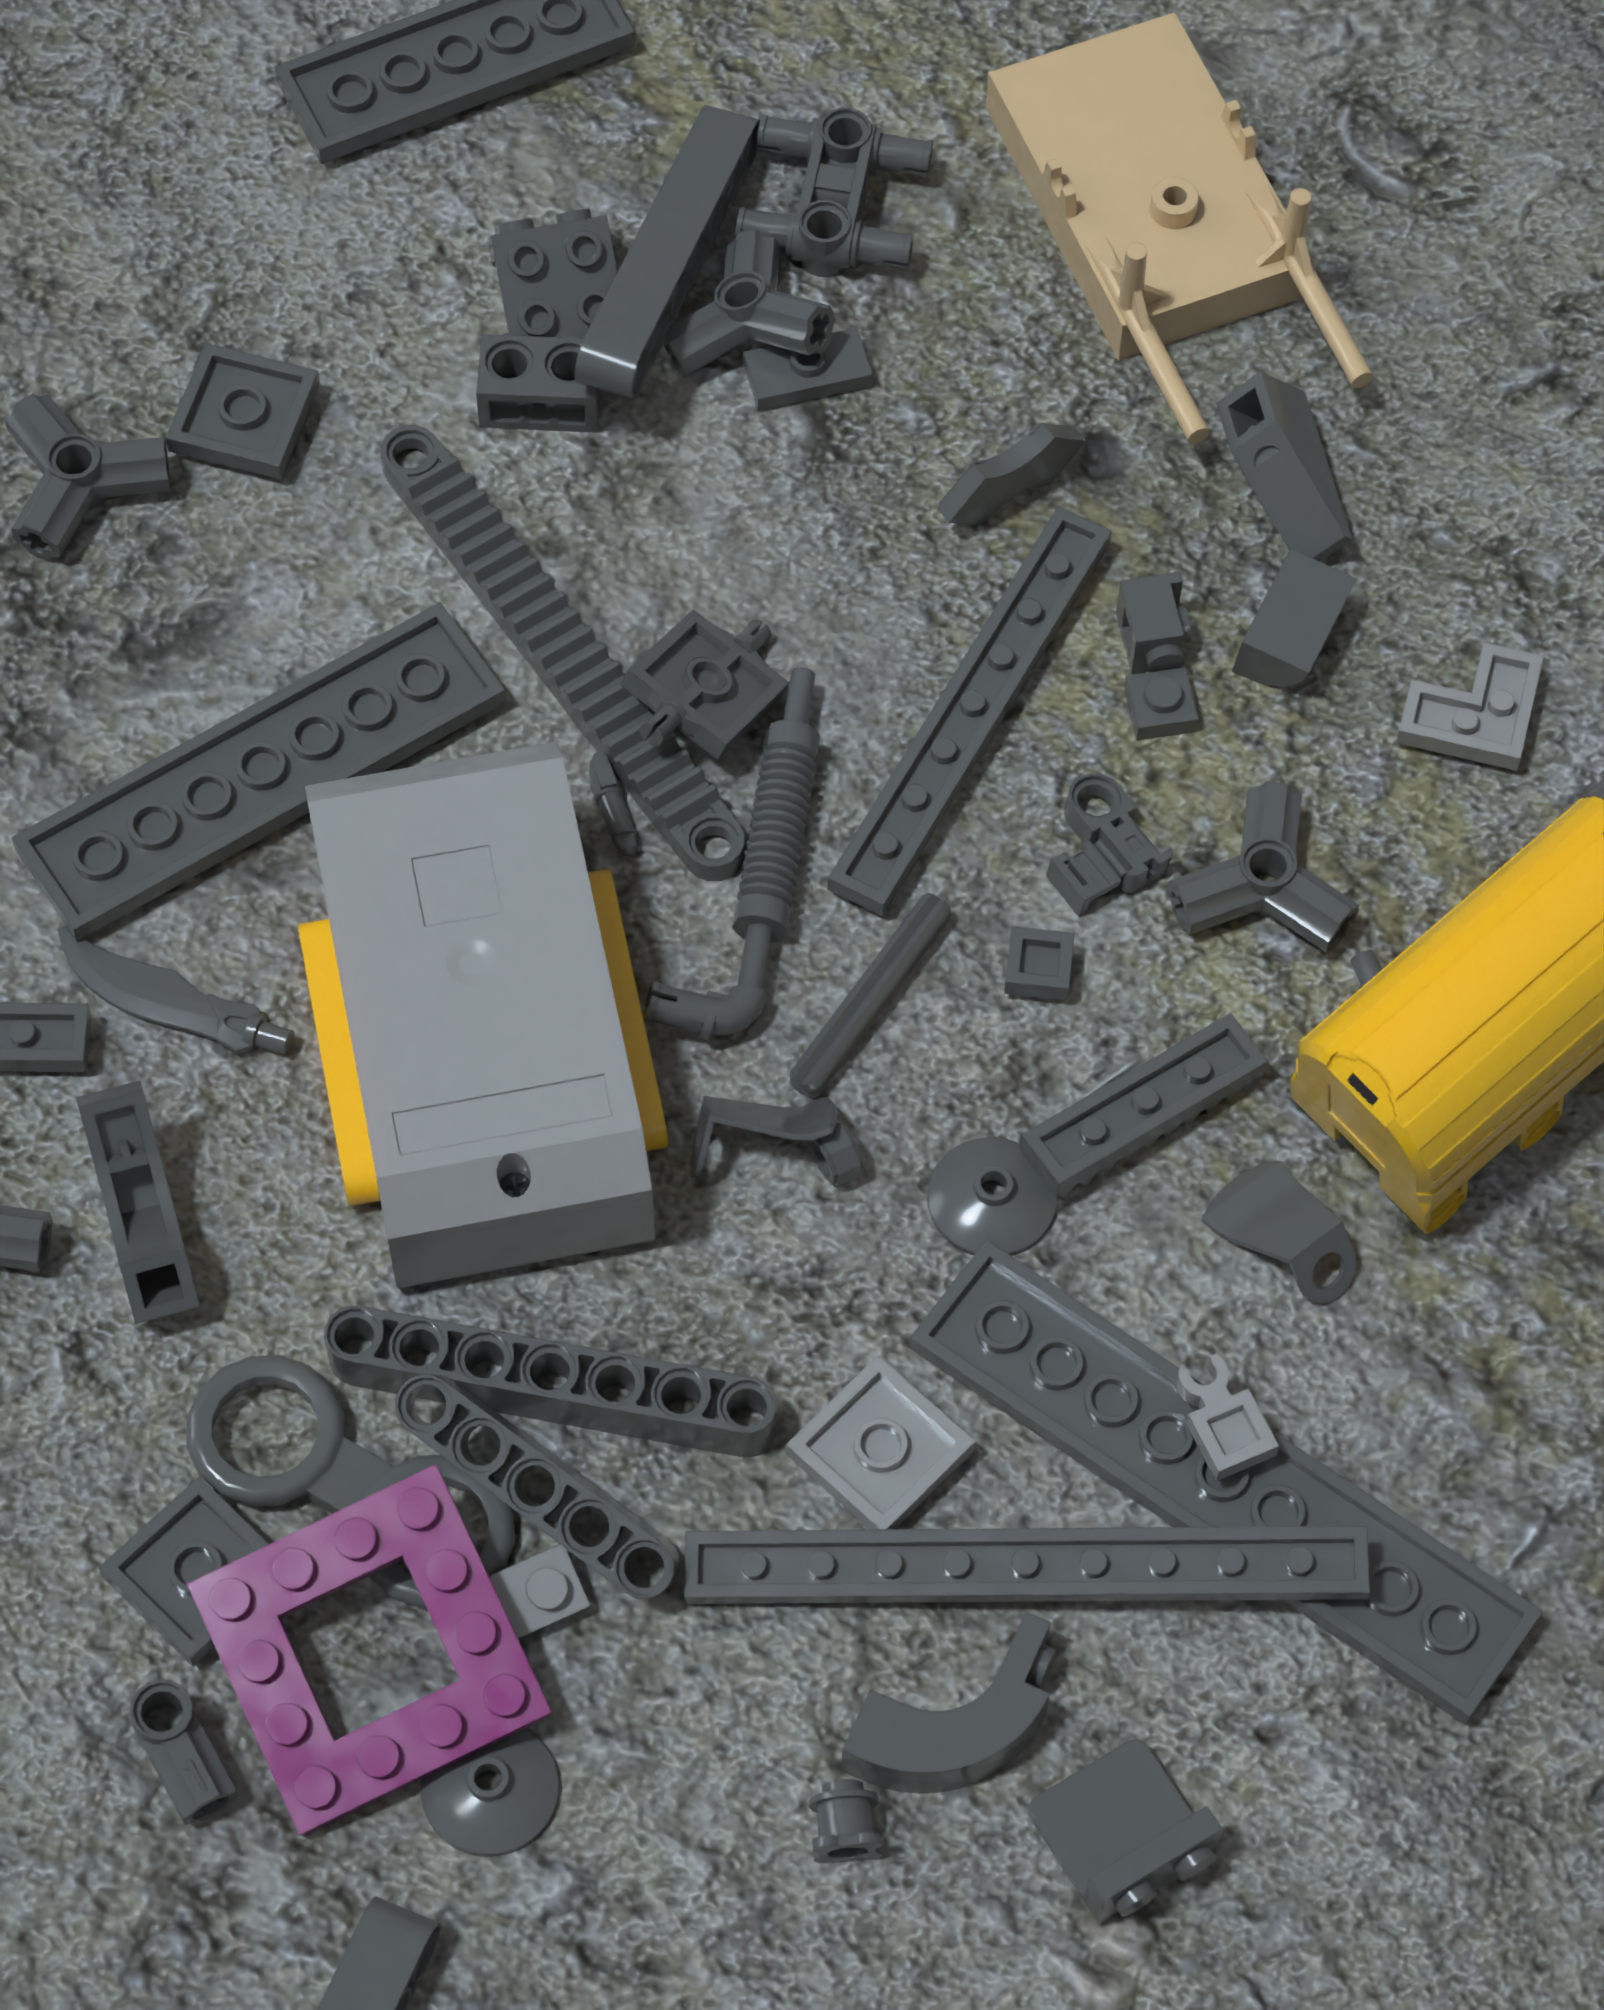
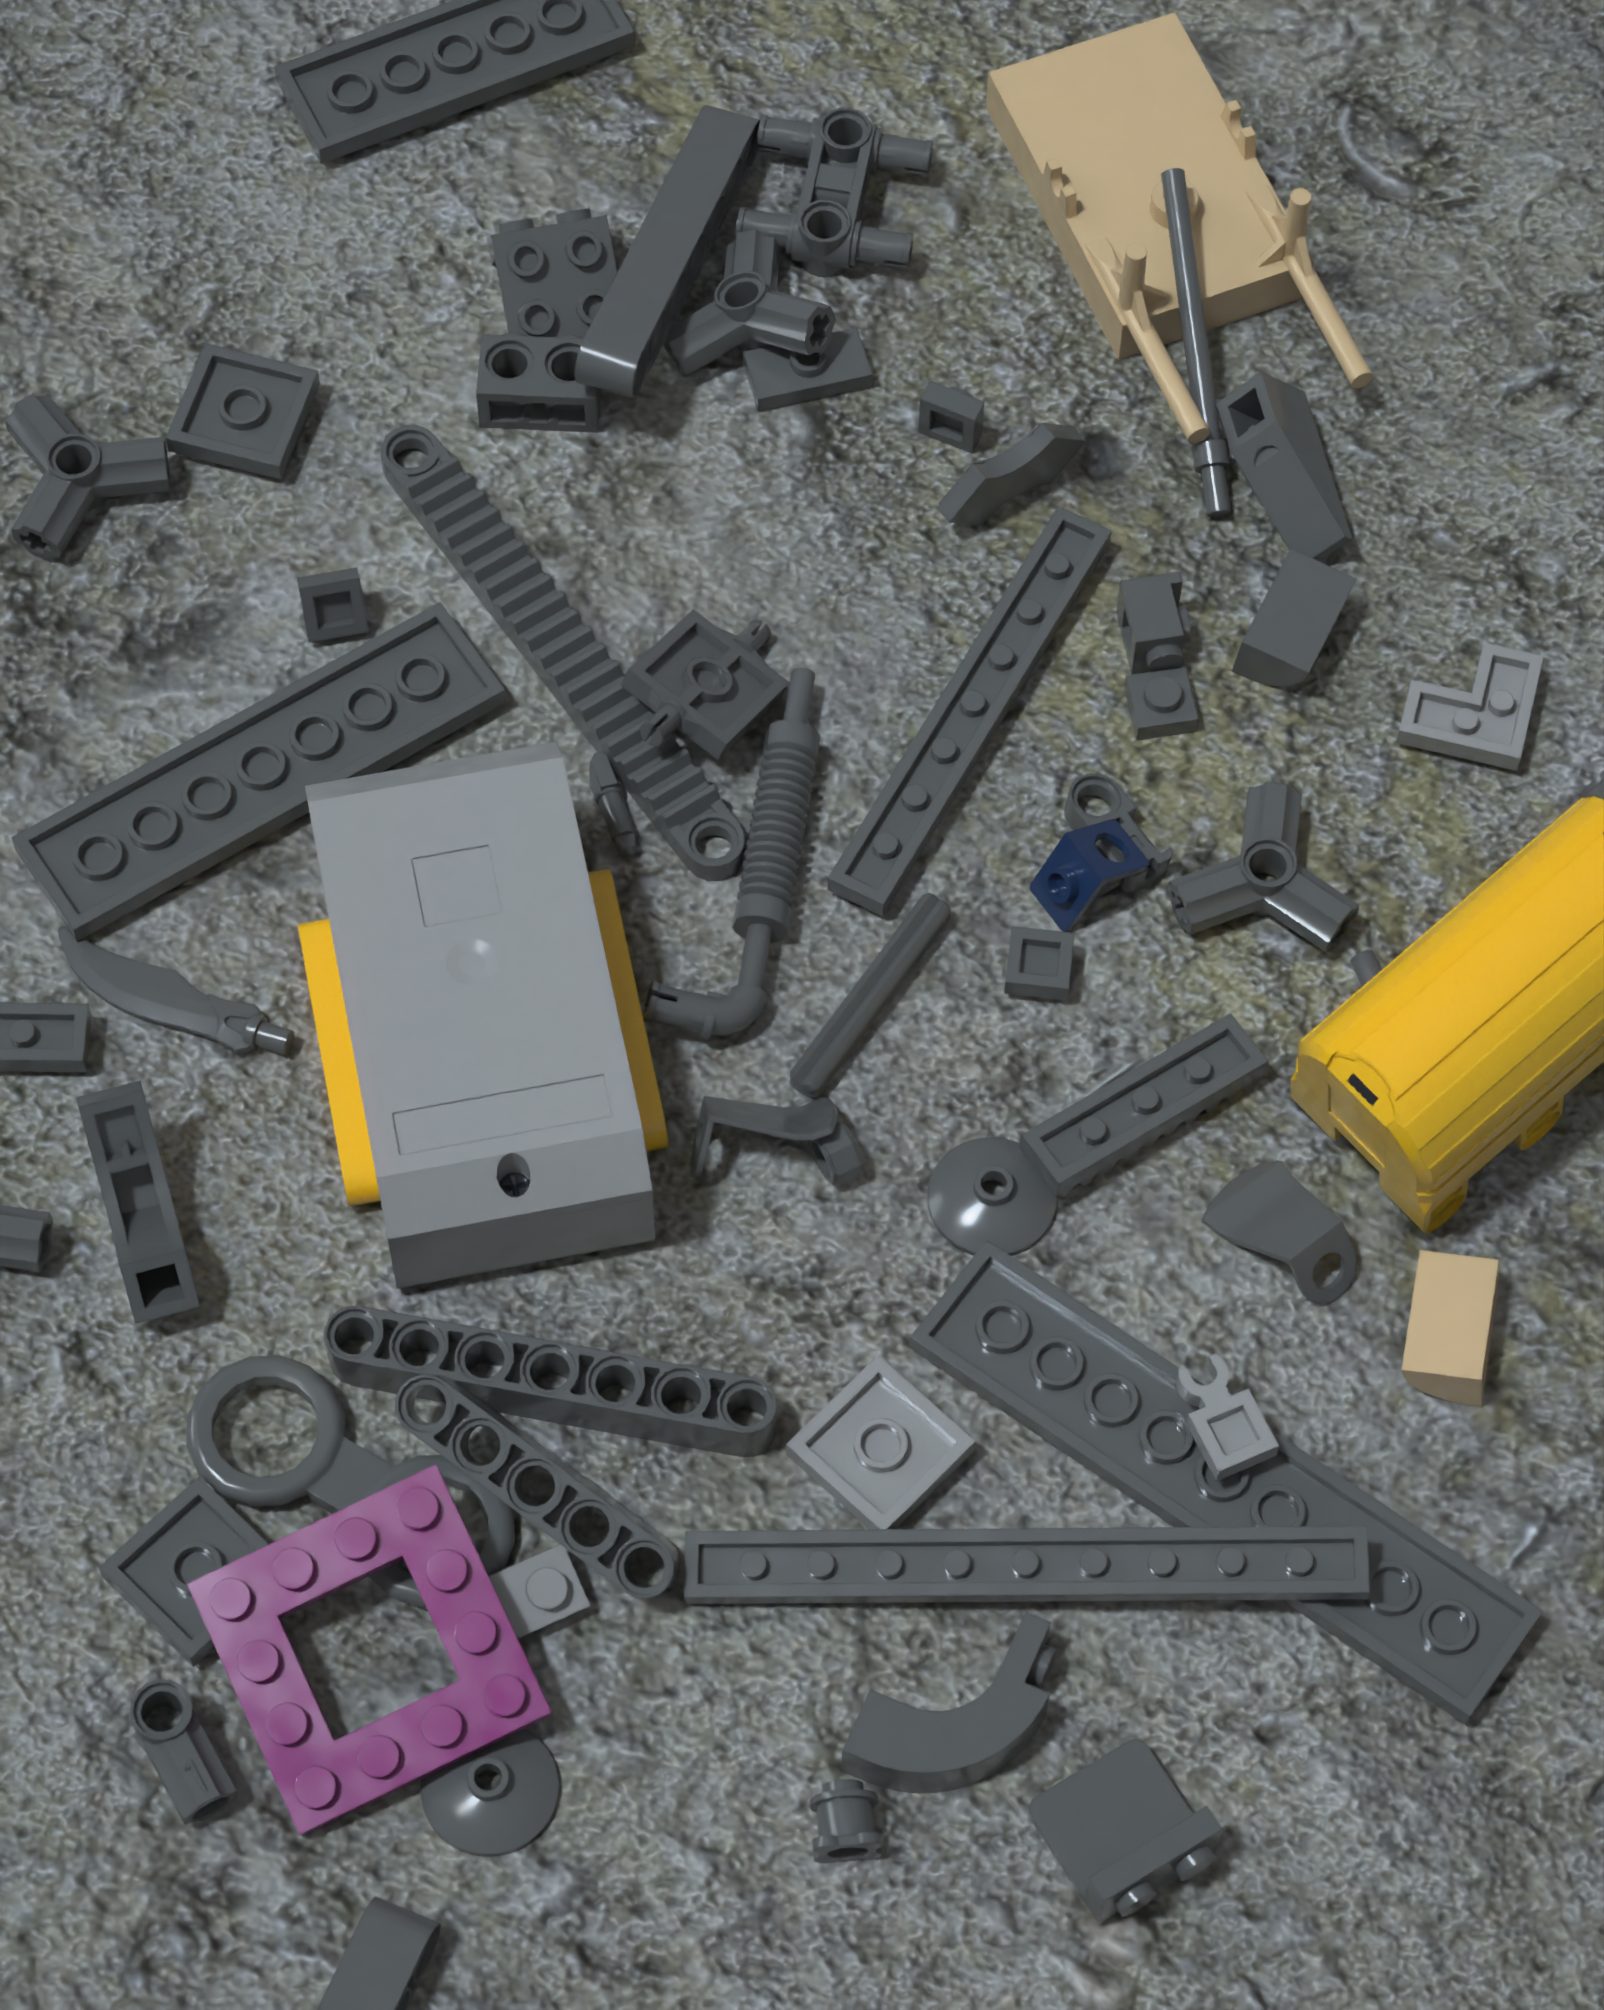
(332, 604): none -> dark grey tile
(951, 416): none -> dark grey plate
(1079, 871): none -> dark blue bracket
(1211, 454): none -> dark grey bar
(1451, 1326): none -> tan brick

